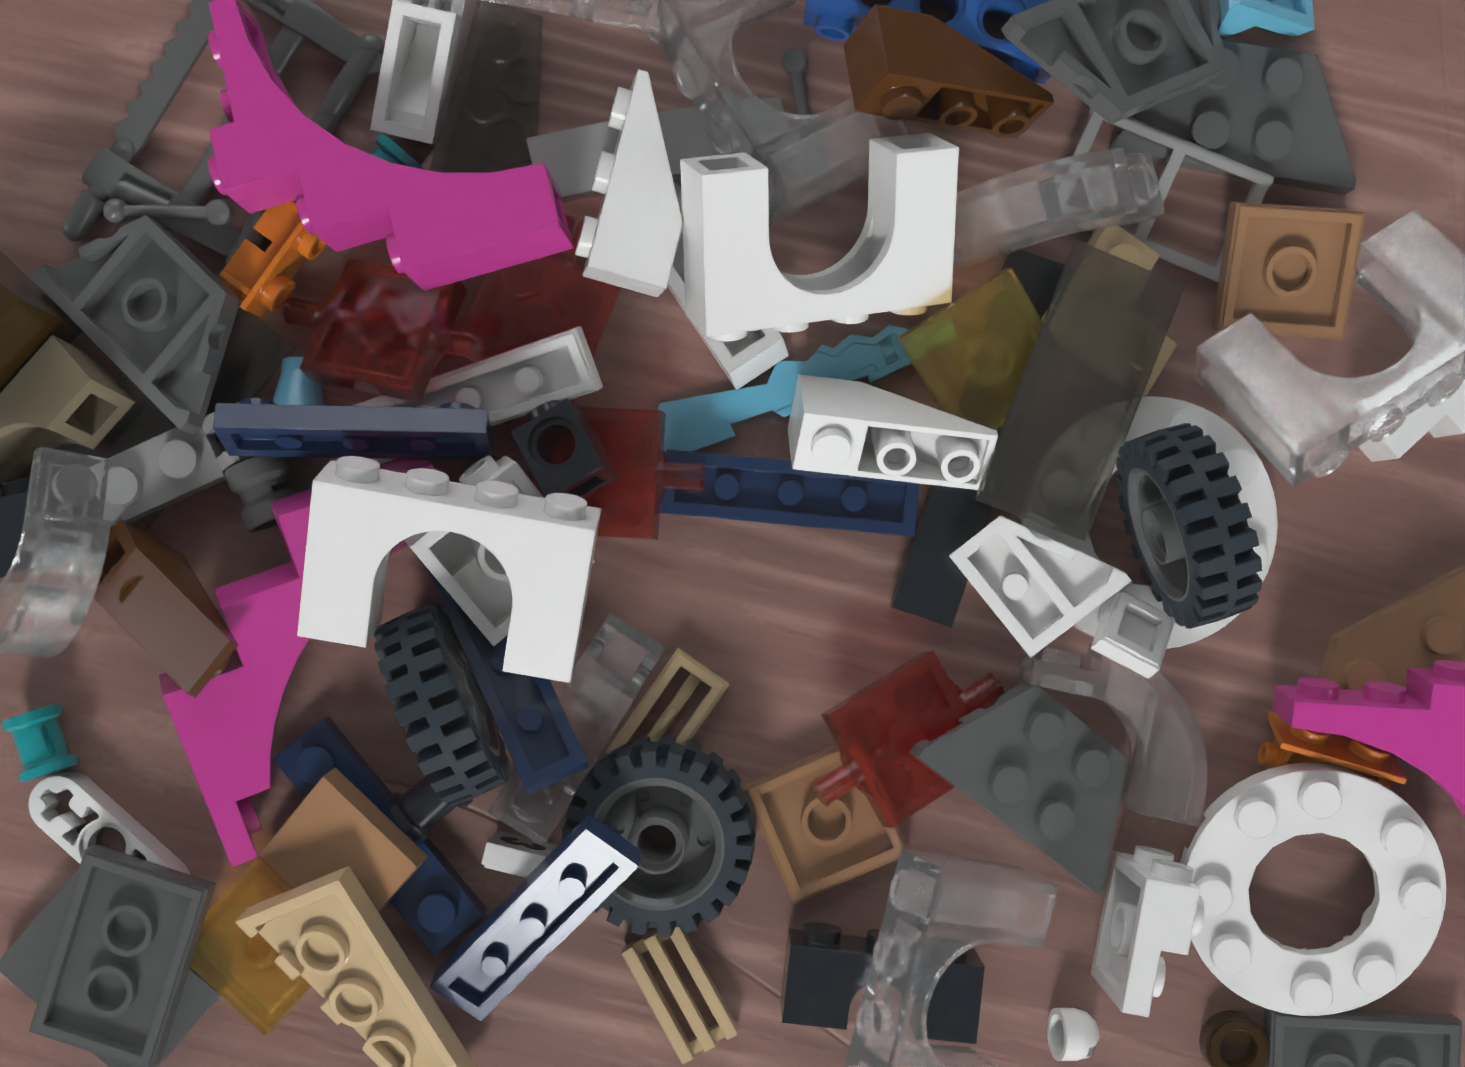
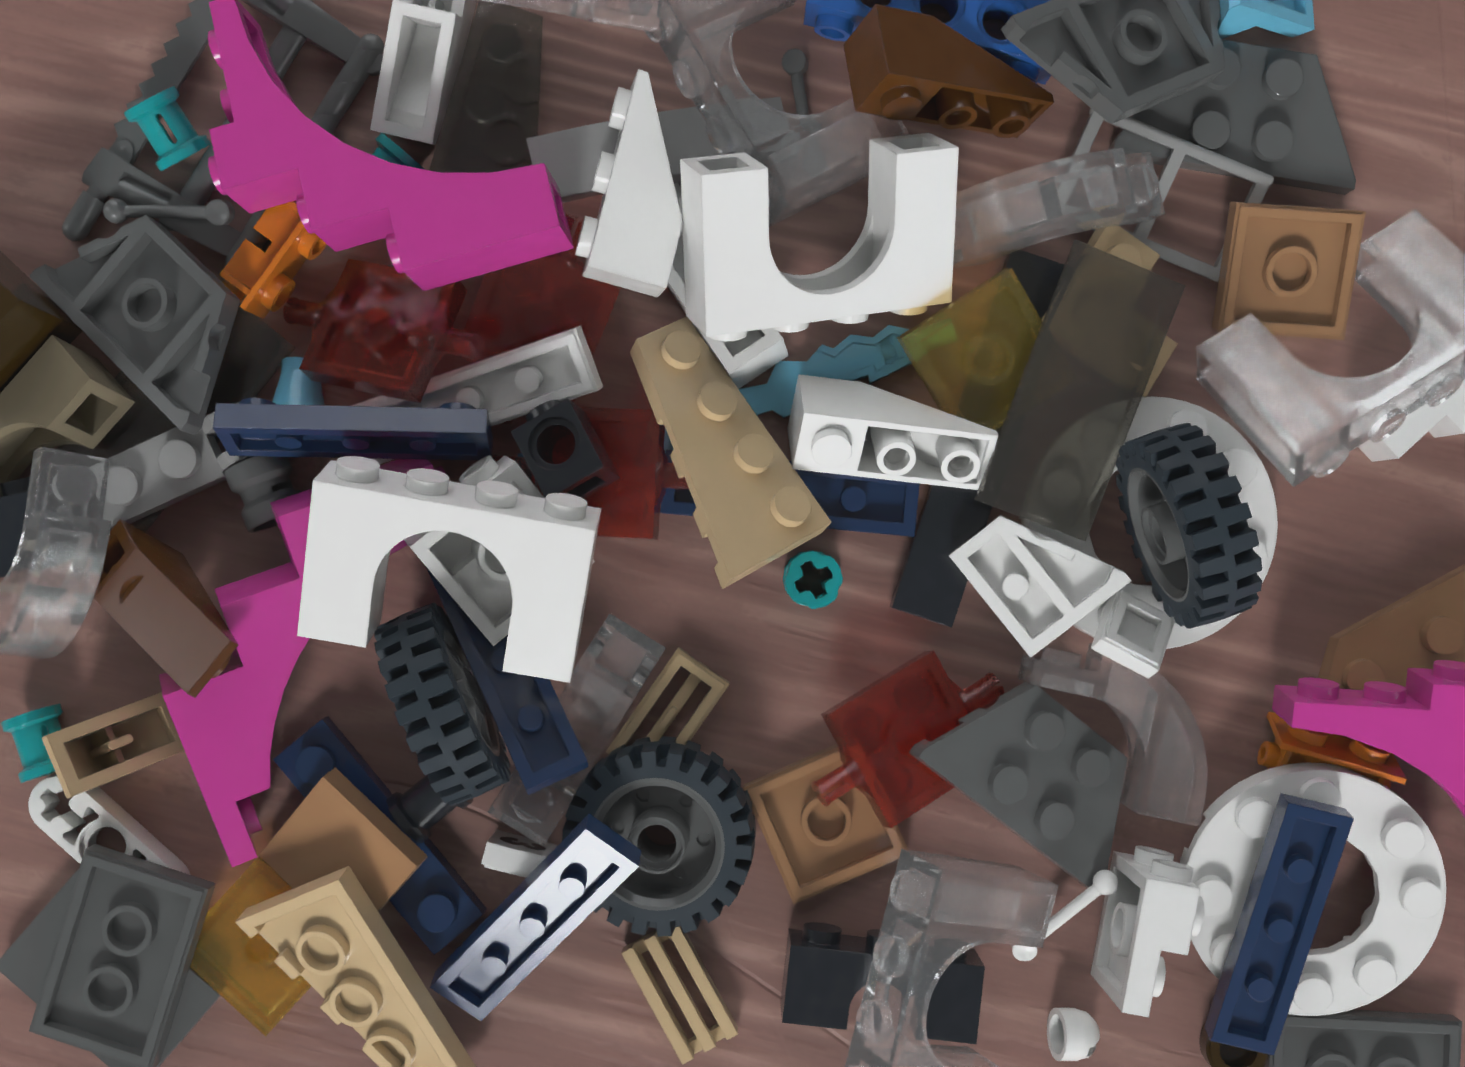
(112, 745): none -> tan slope
(147, 118): none -> teal bush
(735, 471): none -> tan wing
(830, 585): none -> teal bush
(1104, 883): none -> white hinge
(1278, 923): none -> dark blue plate

